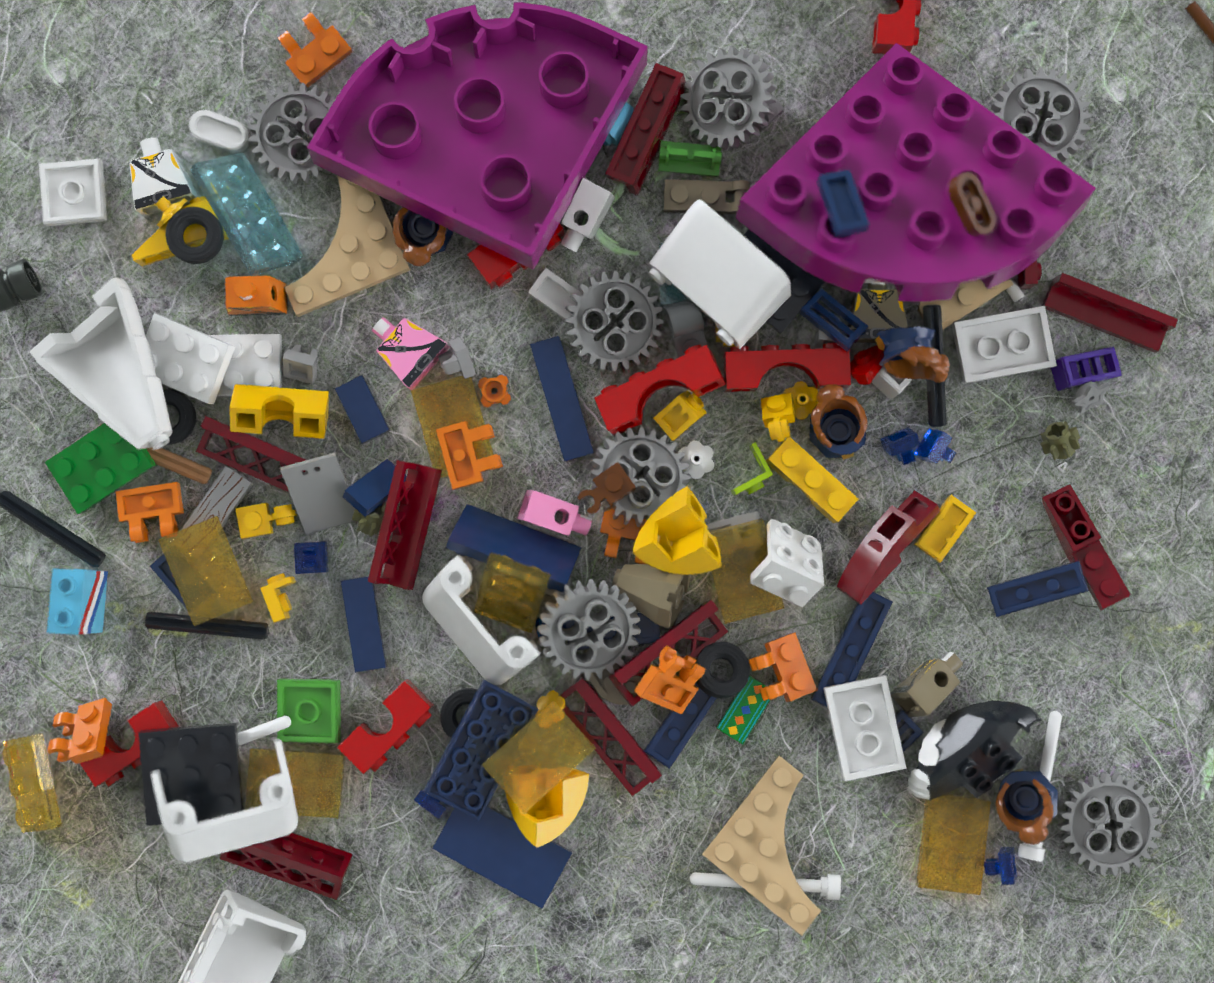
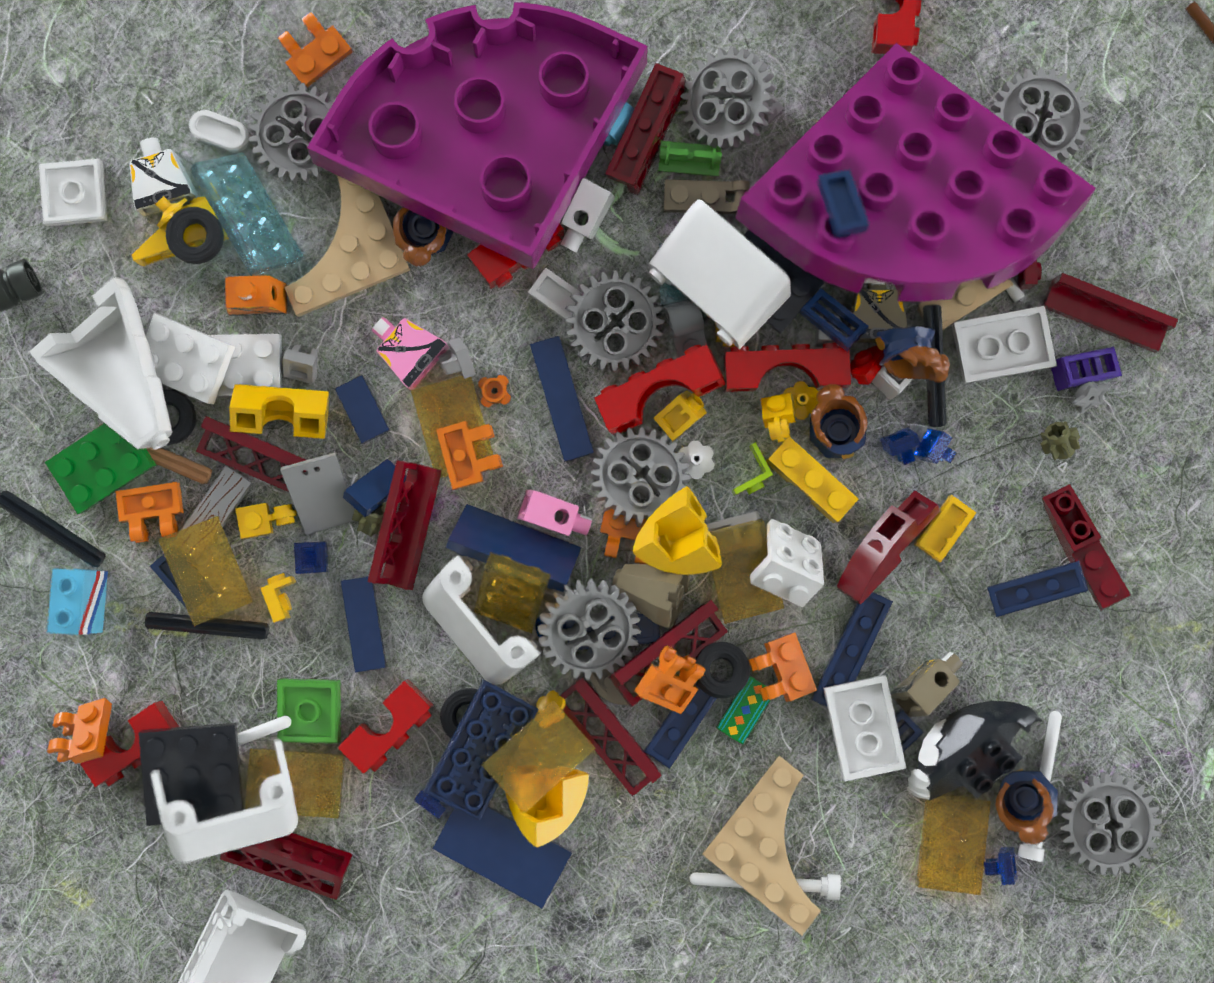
(32, 783): clear yellow plate -> none
(610, 486): reddish brown plate -> none
(971, 204): reddish brown plate -> none

